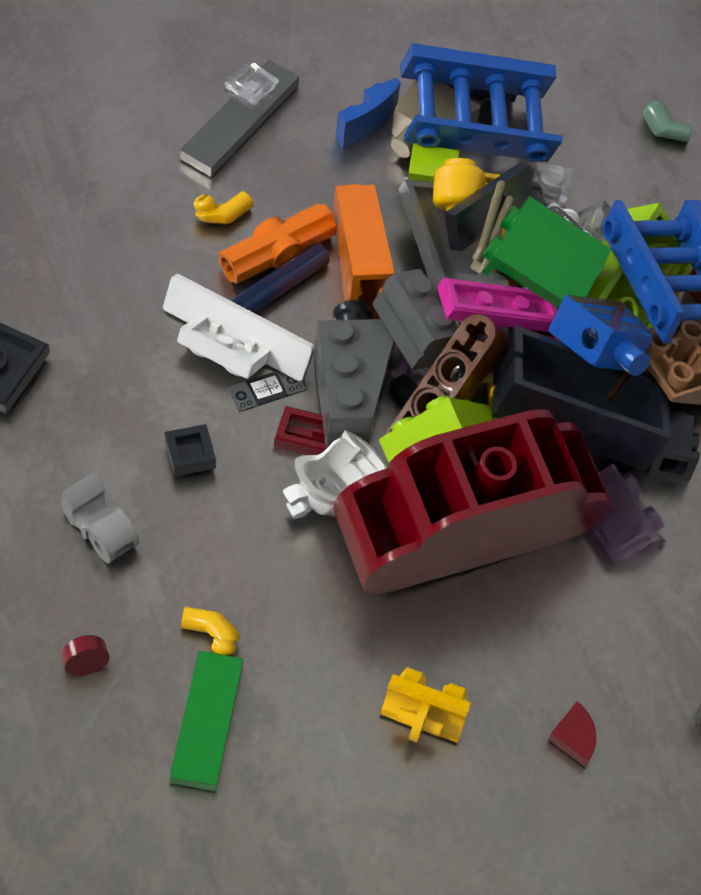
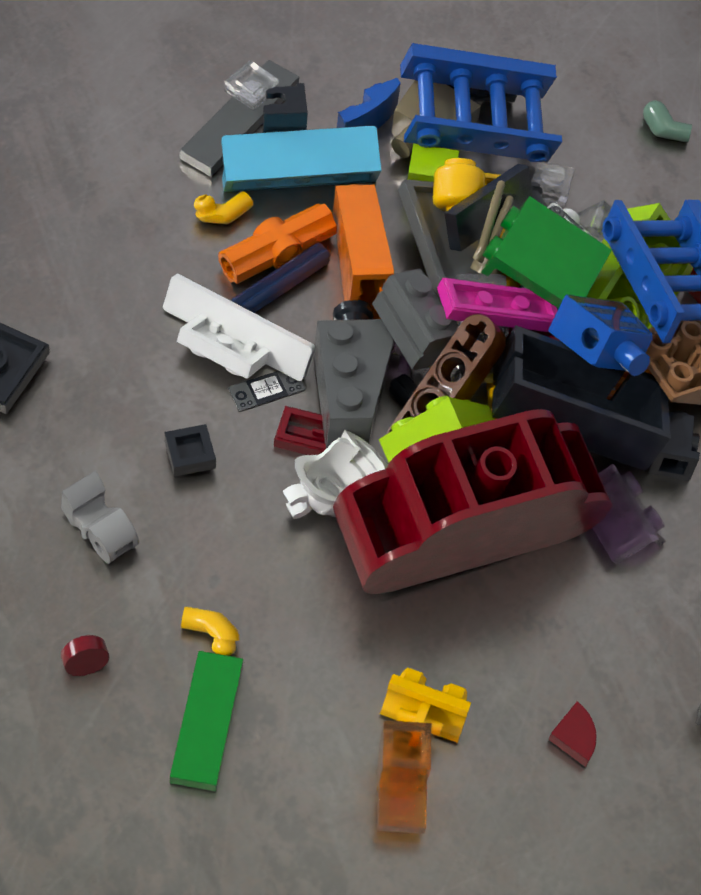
(289, 115): none -> black hinge
(300, 158): none -> medium azure panel
(403, 776): none -> clear orange brick

